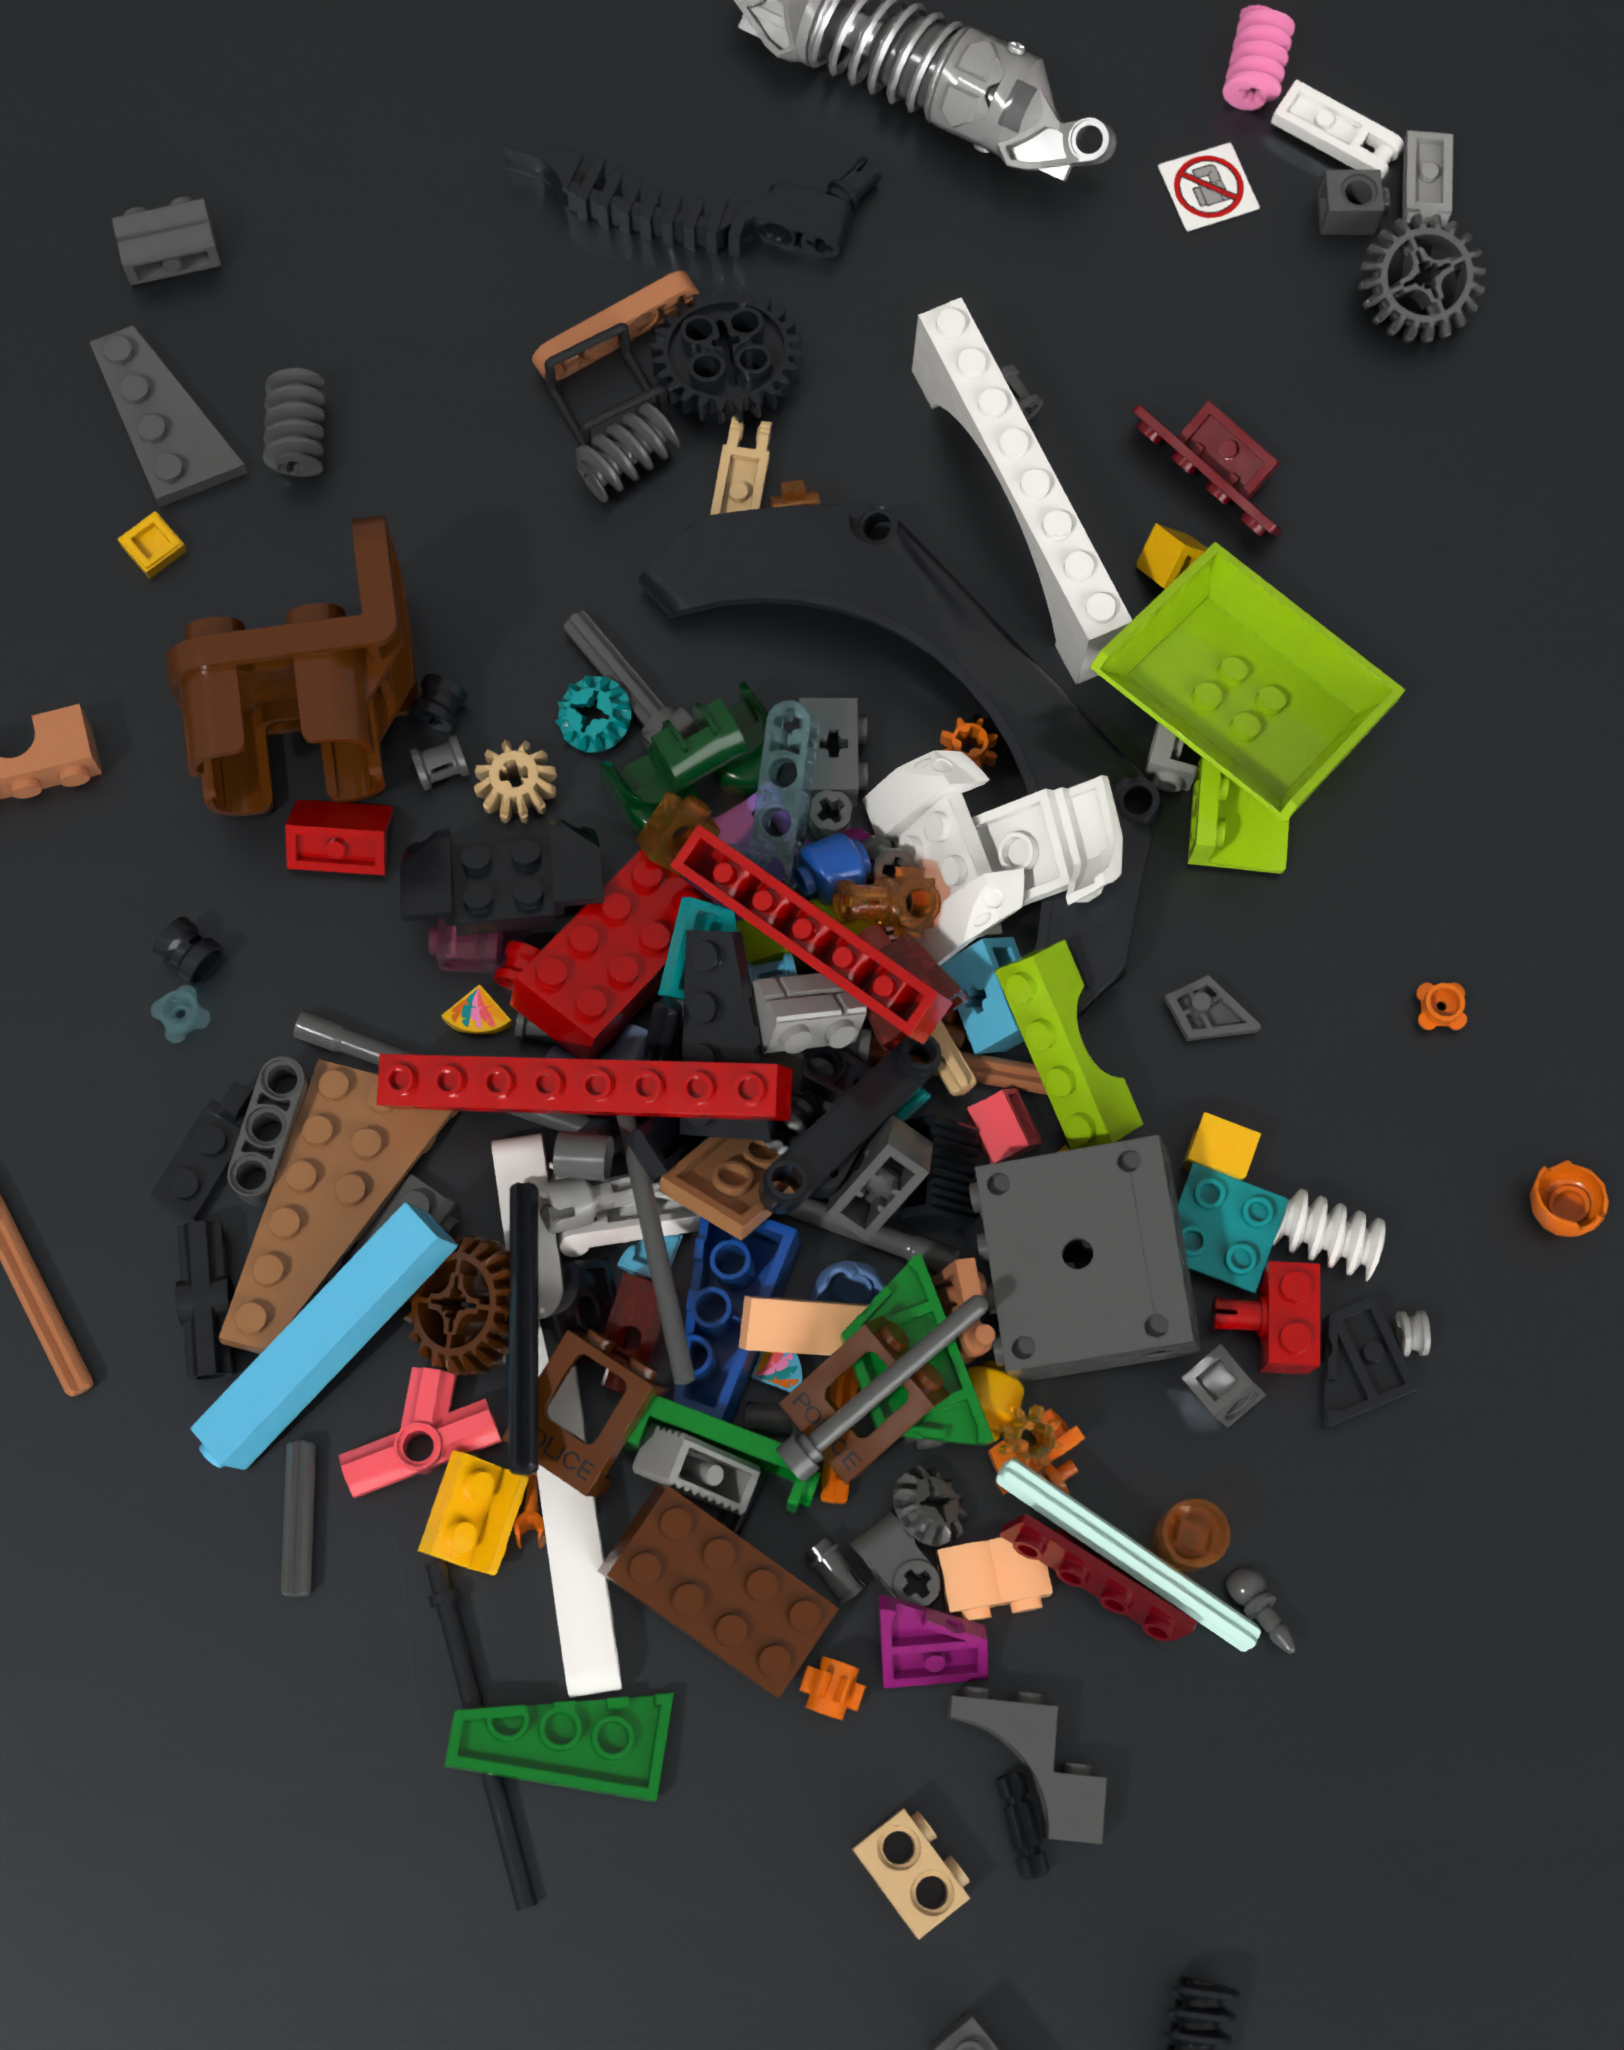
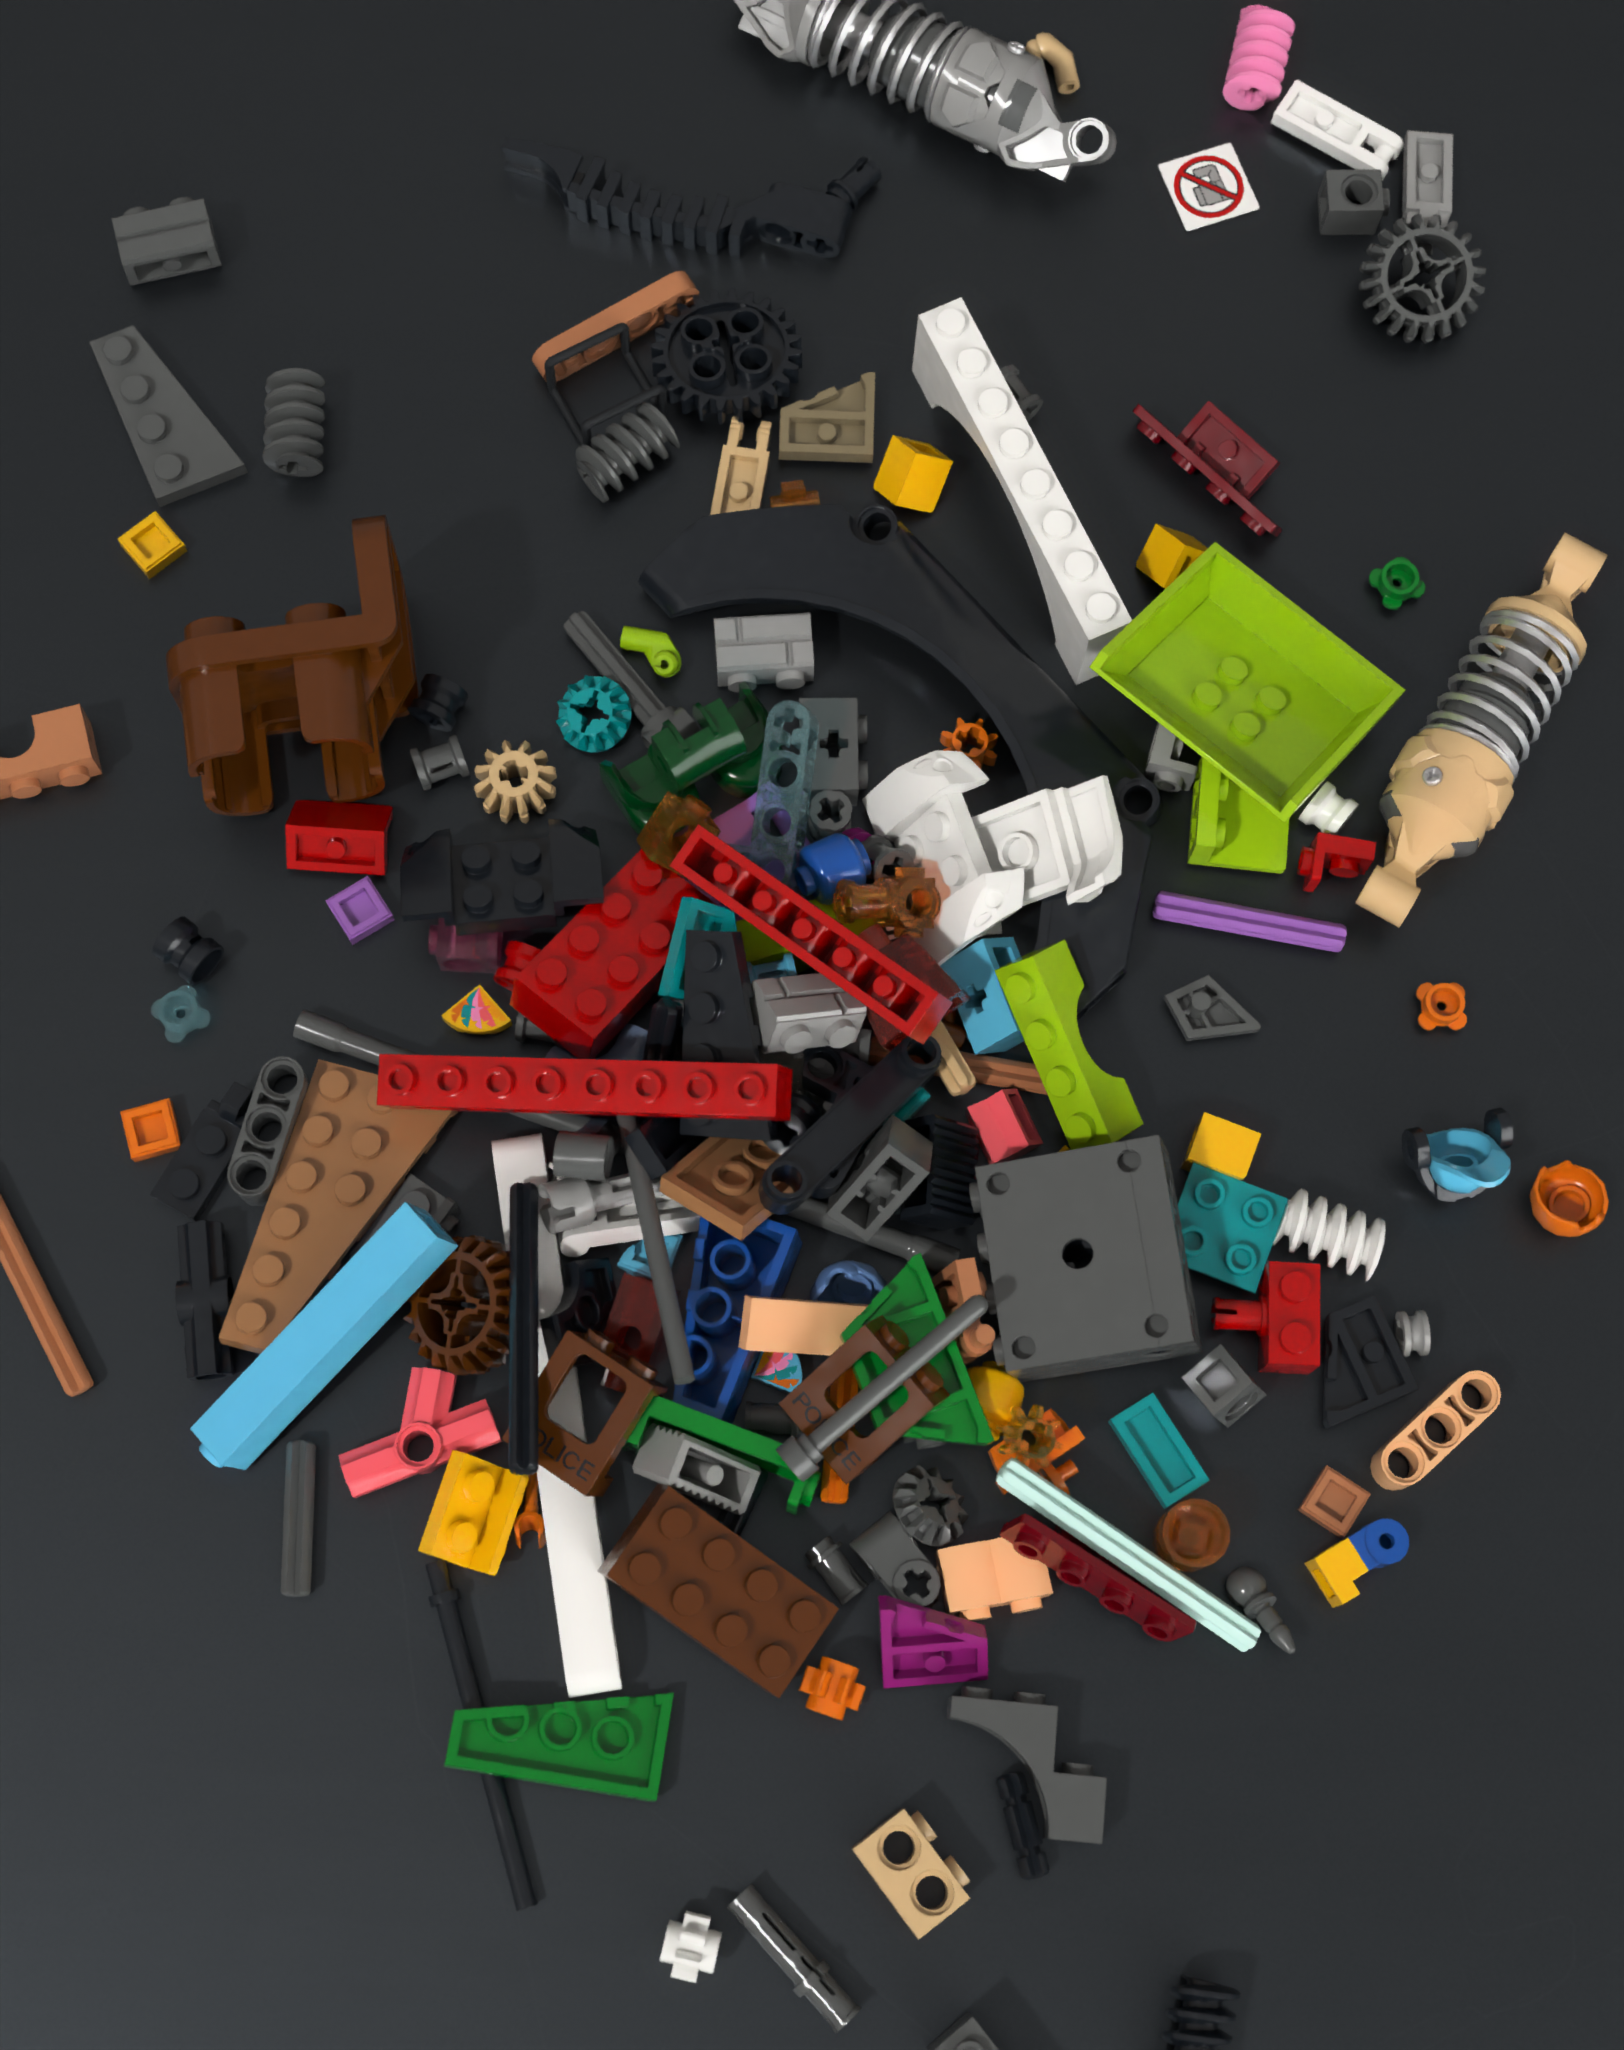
(151, 1130): none -> orange tile
(360, 910): none -> medium lavender tile
(656, 646): none -> lime arm
(690, 1946): none -> white gear
(764, 650): none -> light grey brick
(794, 1958): none -> dark grey pin
(831, 425): none -> dark tan wing
(912, 474): none -> yellow panel
(1061, 59): none -> tan arm
(1158, 1450): none -> teal tile
(1249, 921): none -> medium lavender axle
(1328, 810): none -> white wheel
(1334, 1502): none -> nougat tile
(1340, 854): none -> red bracket
(1367, 1548): none -> leg
(1403, 571): none -> green plate
(1457, 1420): none -> light nougat beam
(1461, 1160): none -> medium azure cap
(1462, 764): none -> tan piece

